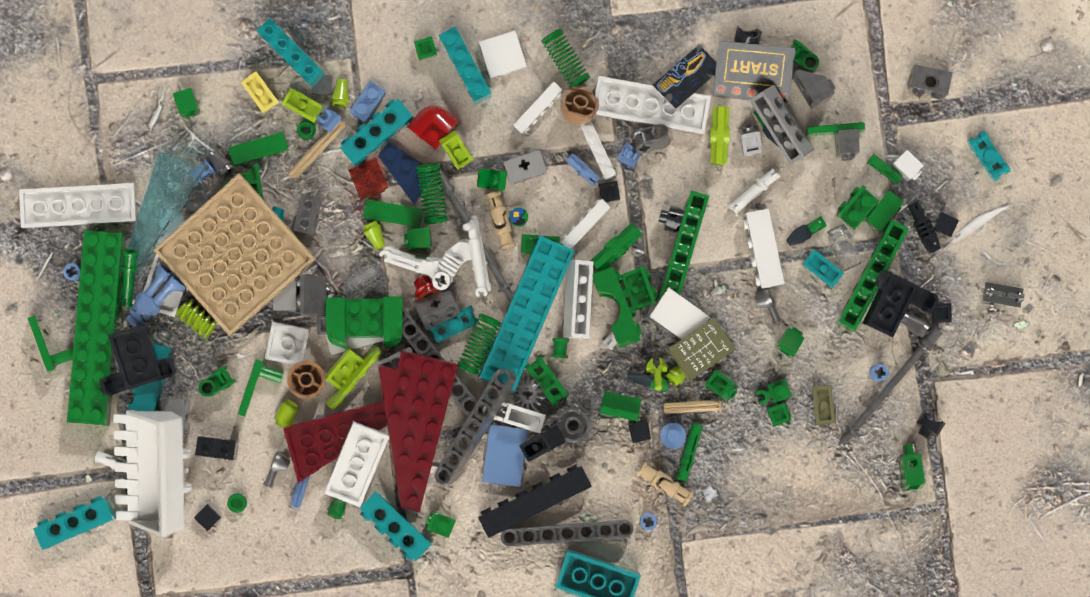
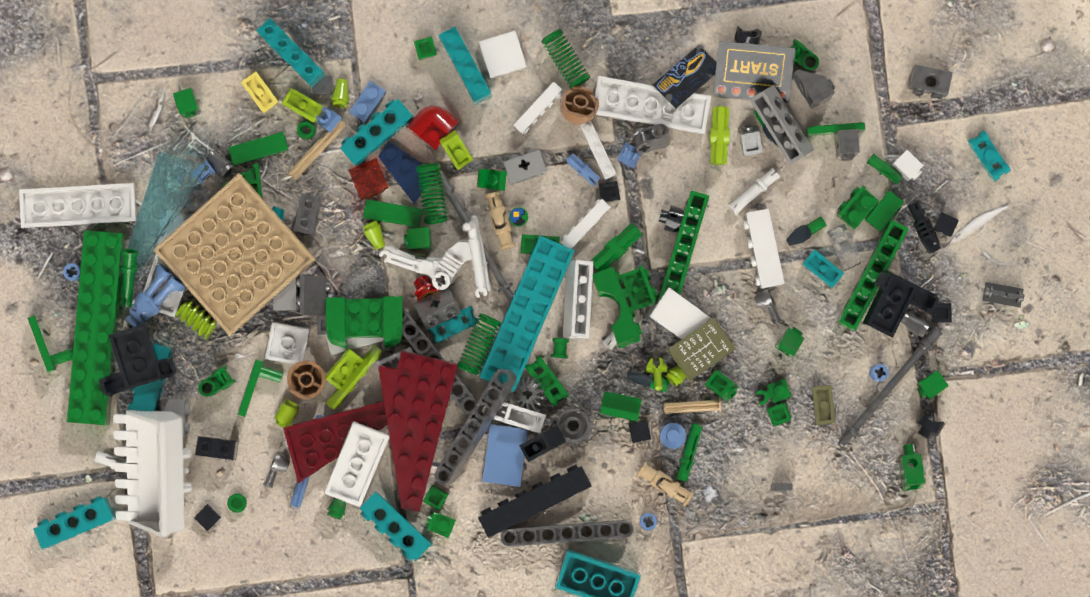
(435, 497): none -> green tile
(782, 486): none -> flat silver tile
(931, 385): none -> green brick

